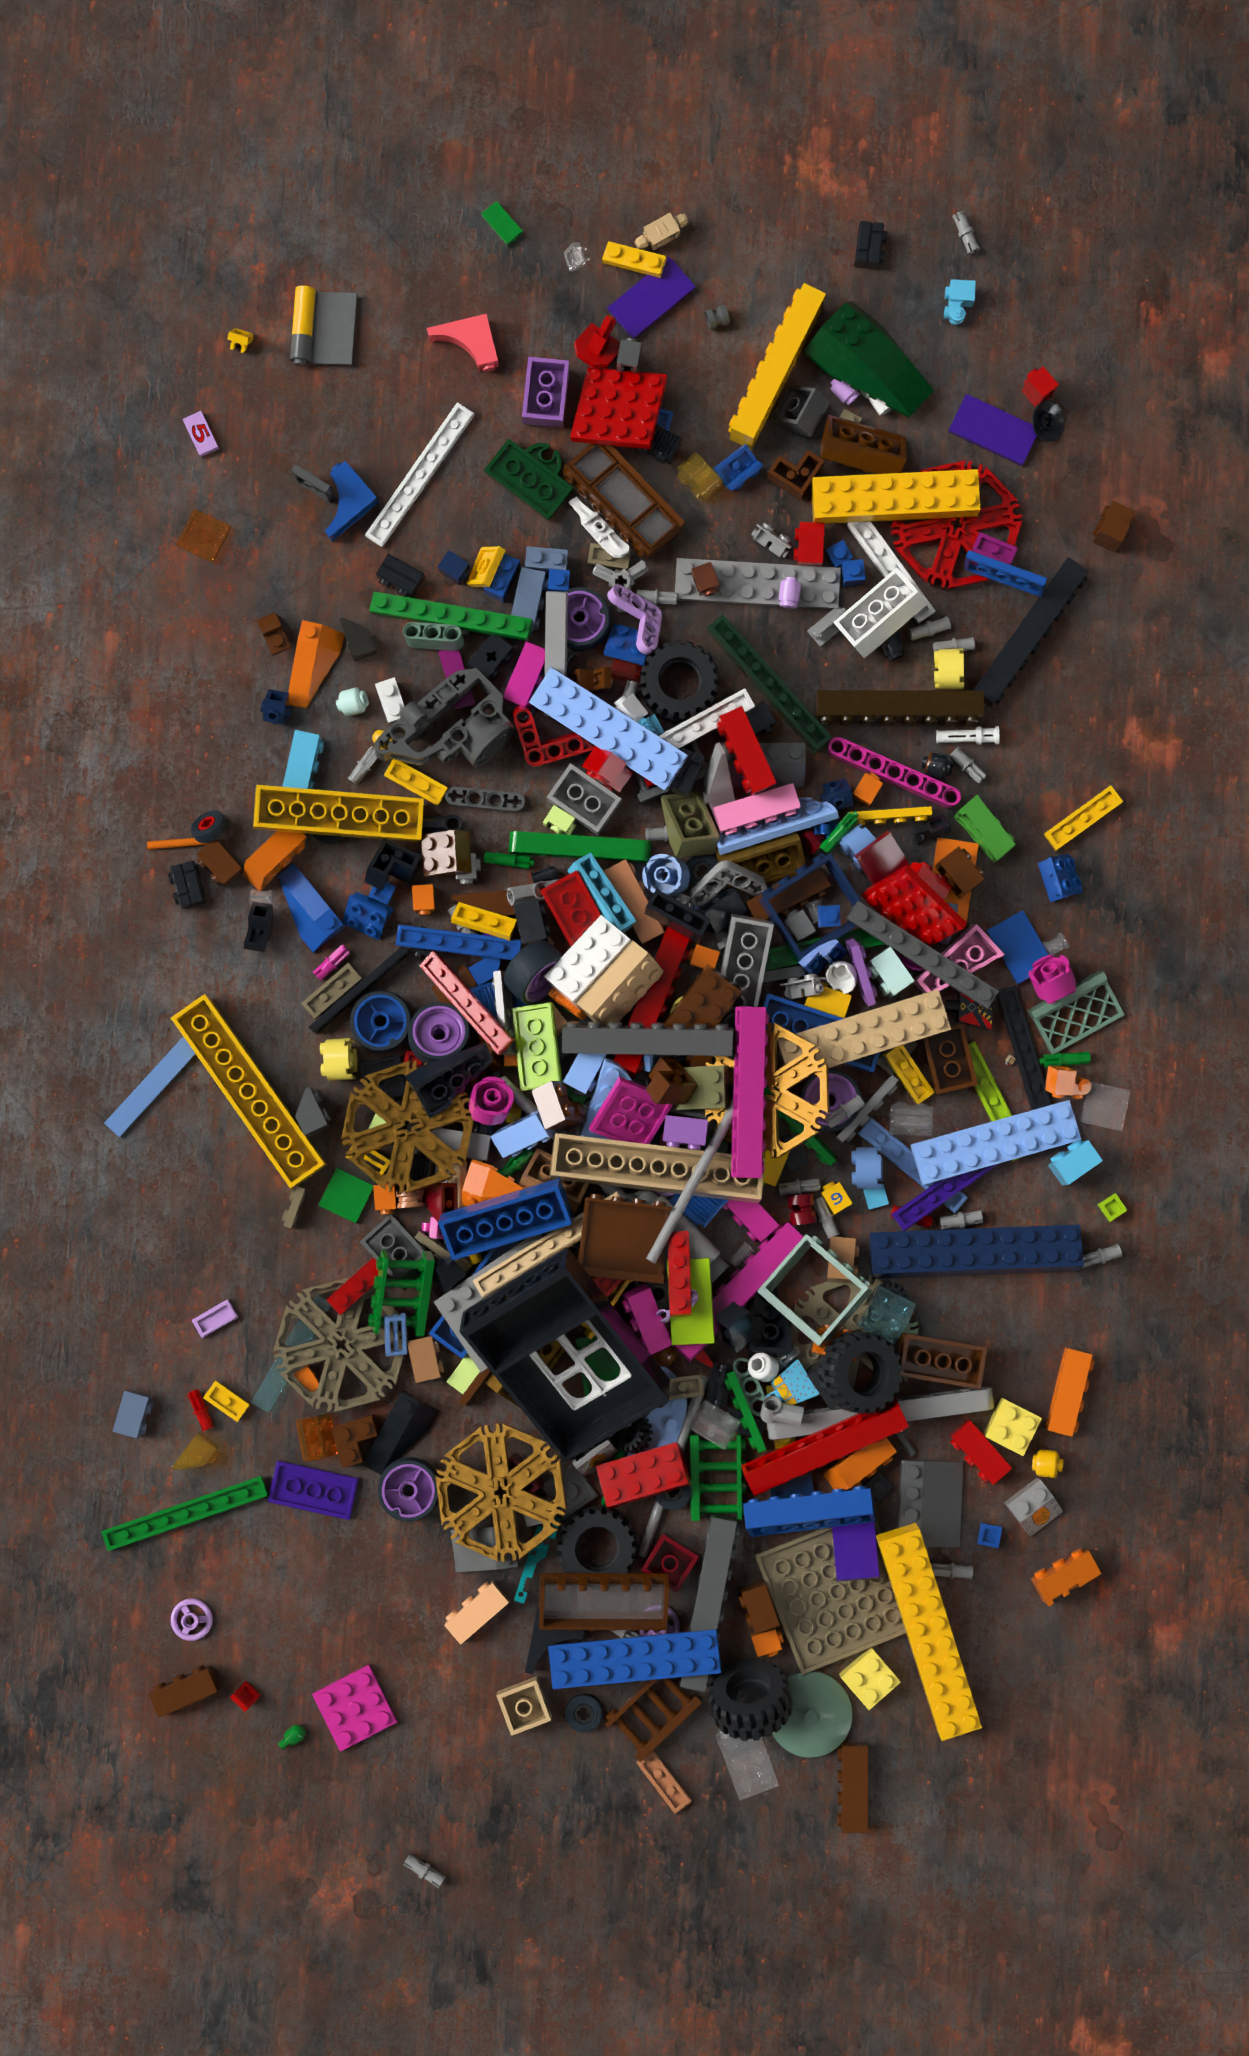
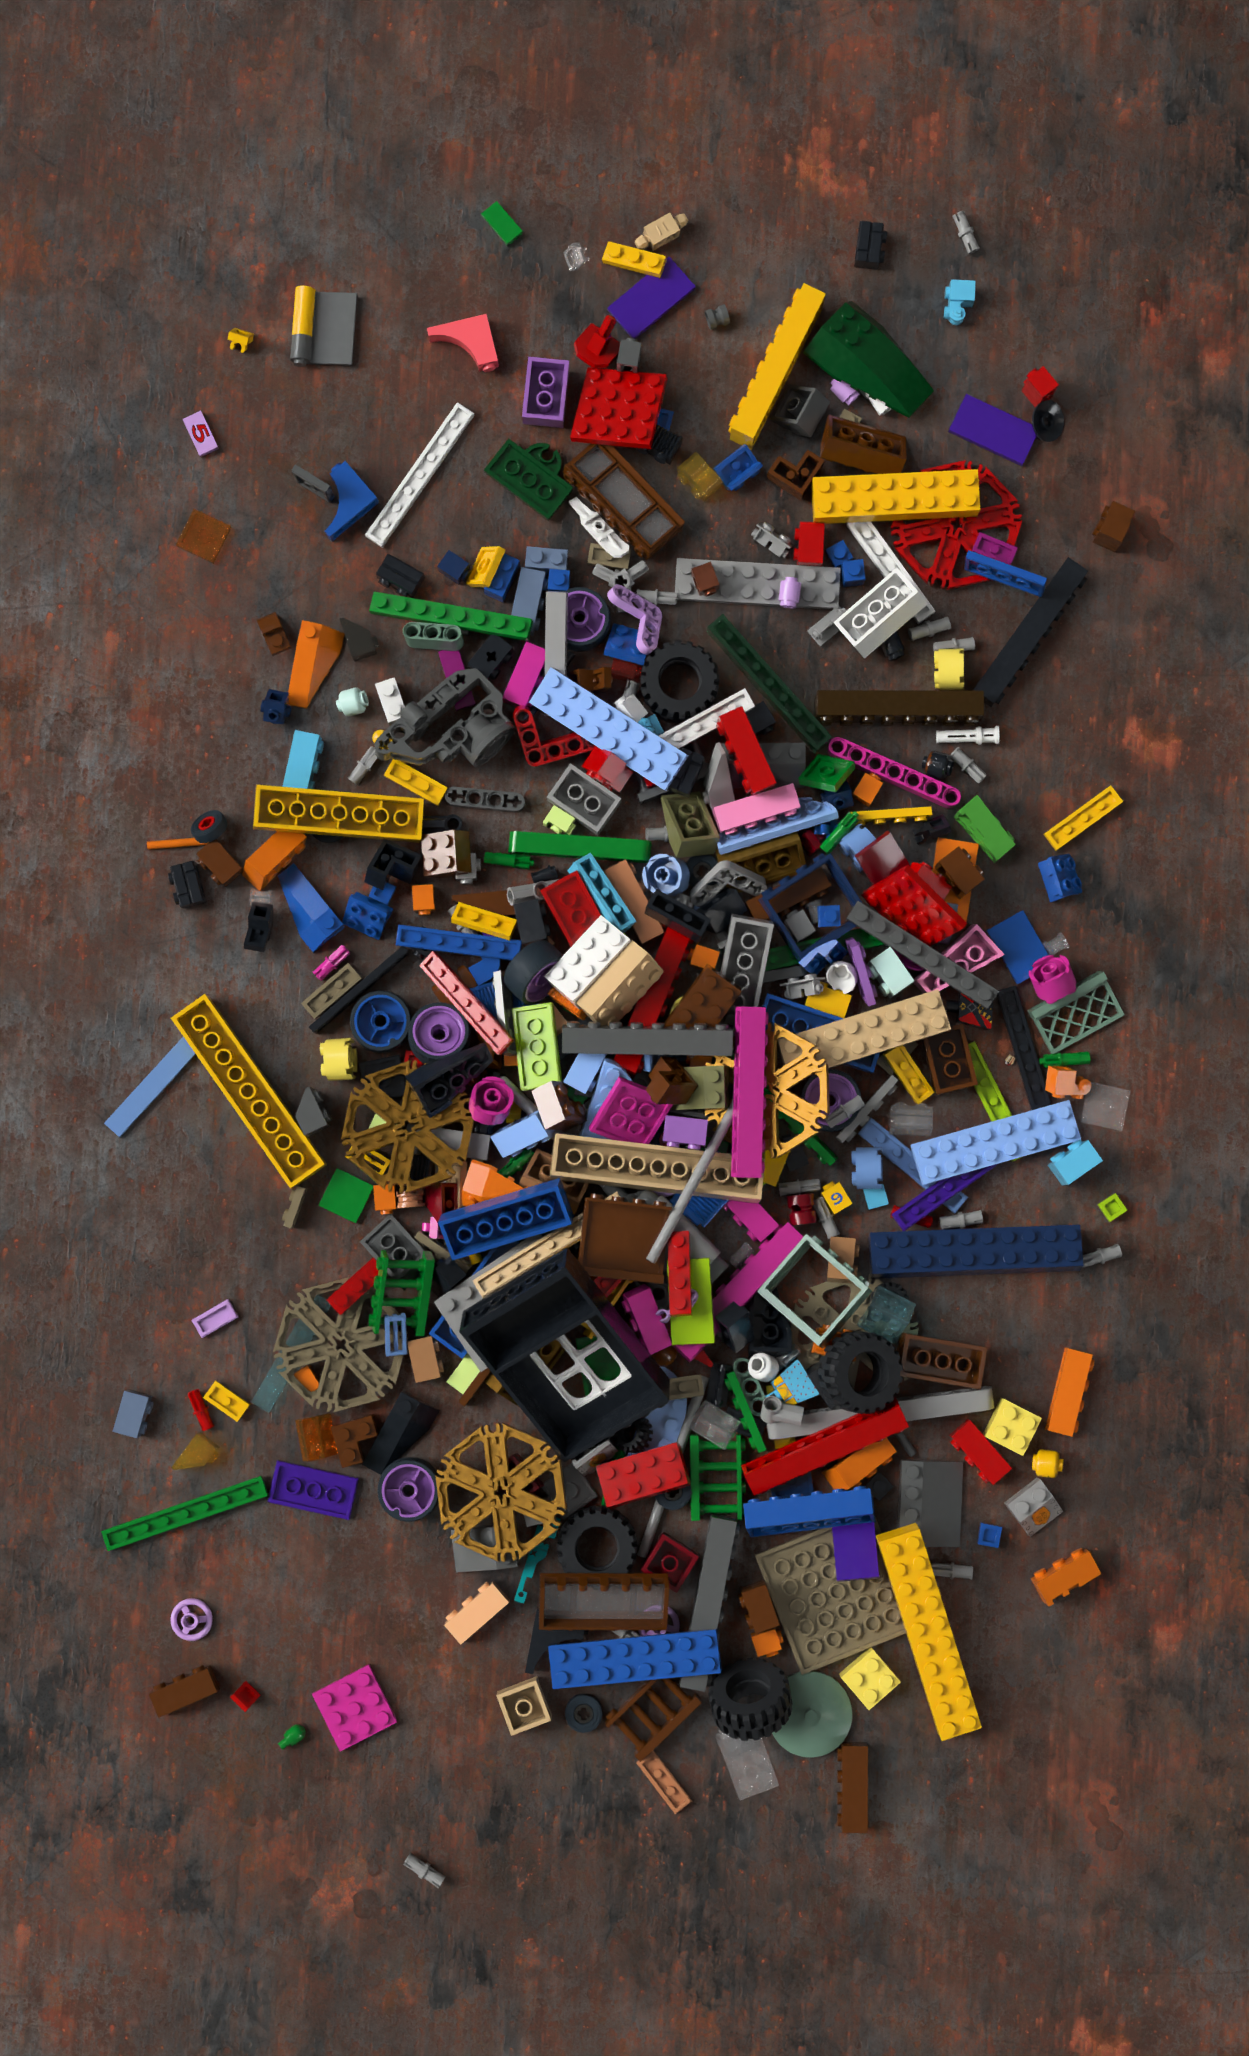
(826, 773): none -> green plate

